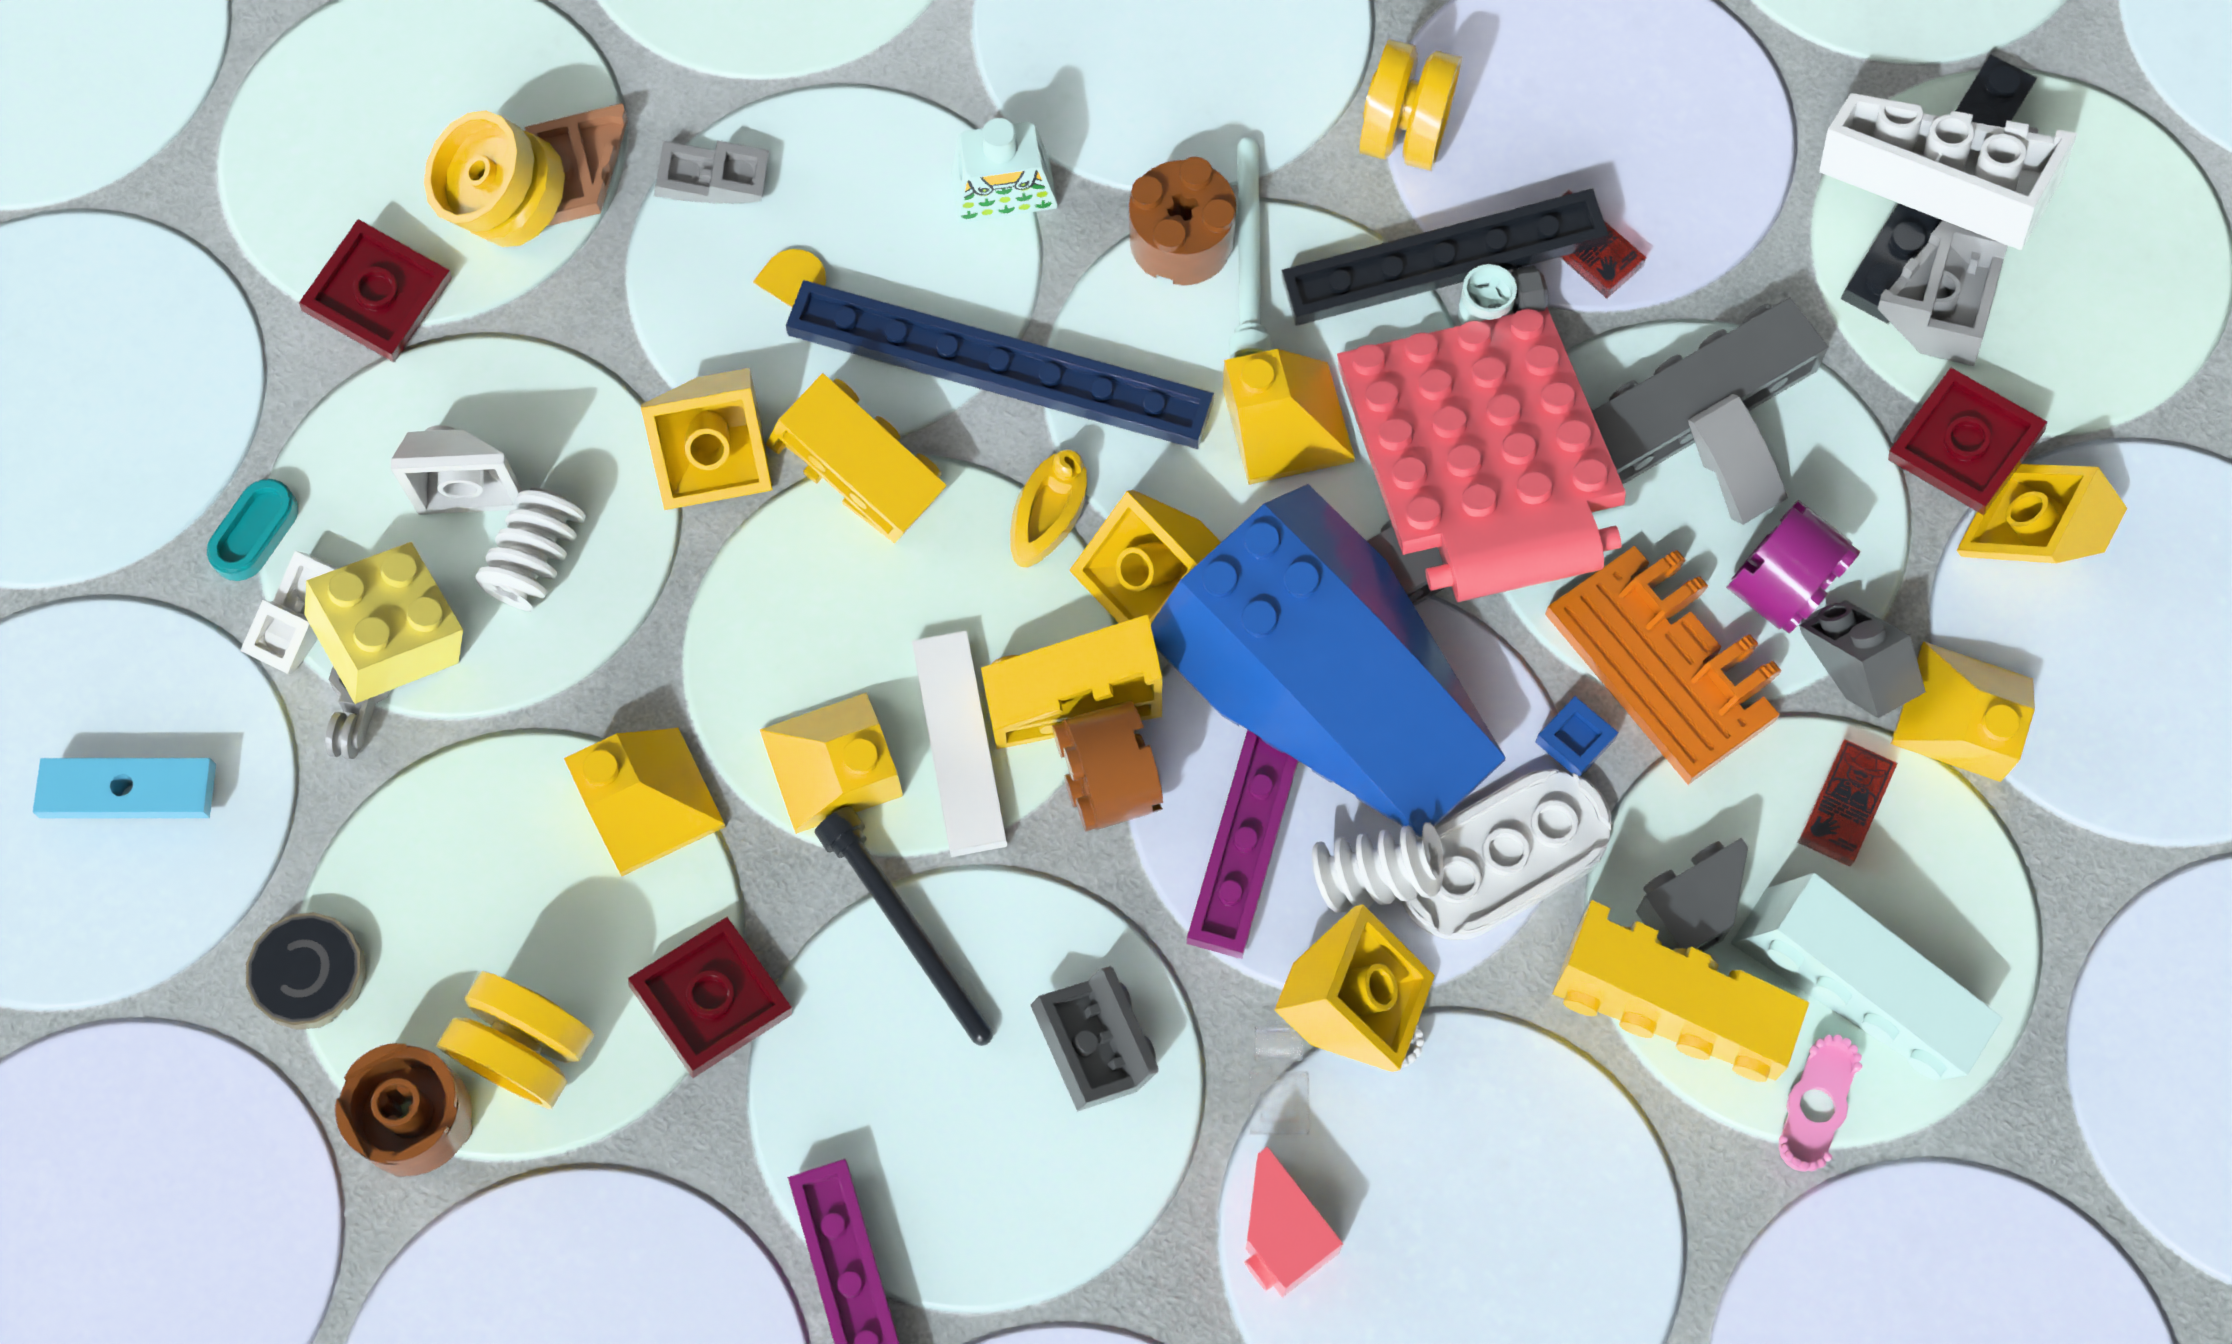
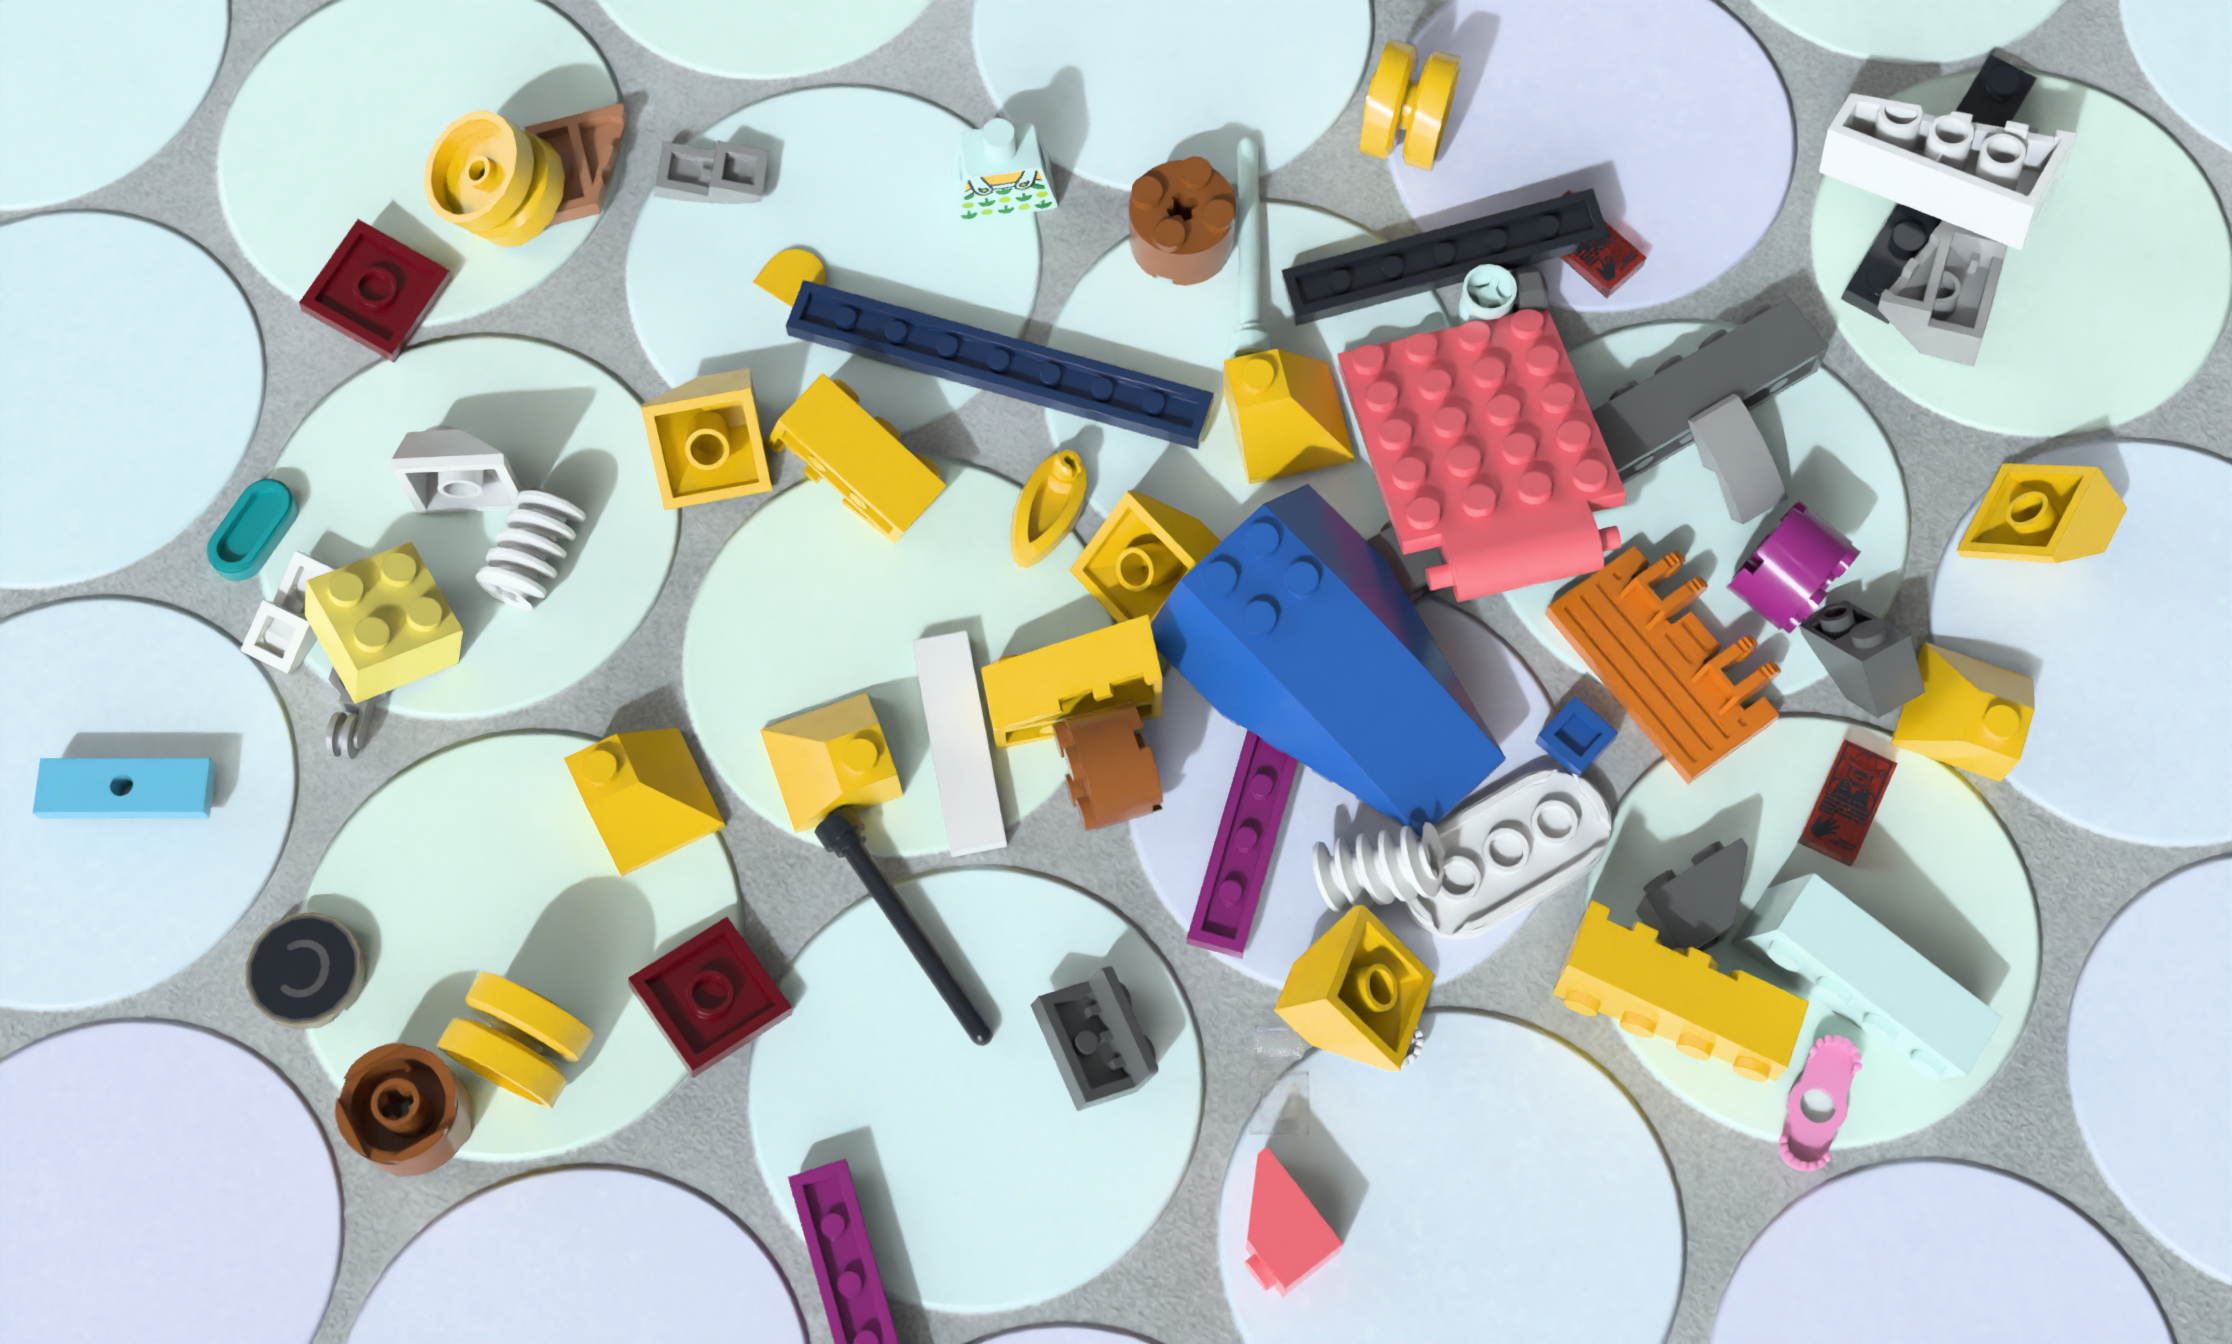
(1967, 441): dark red plate -> none

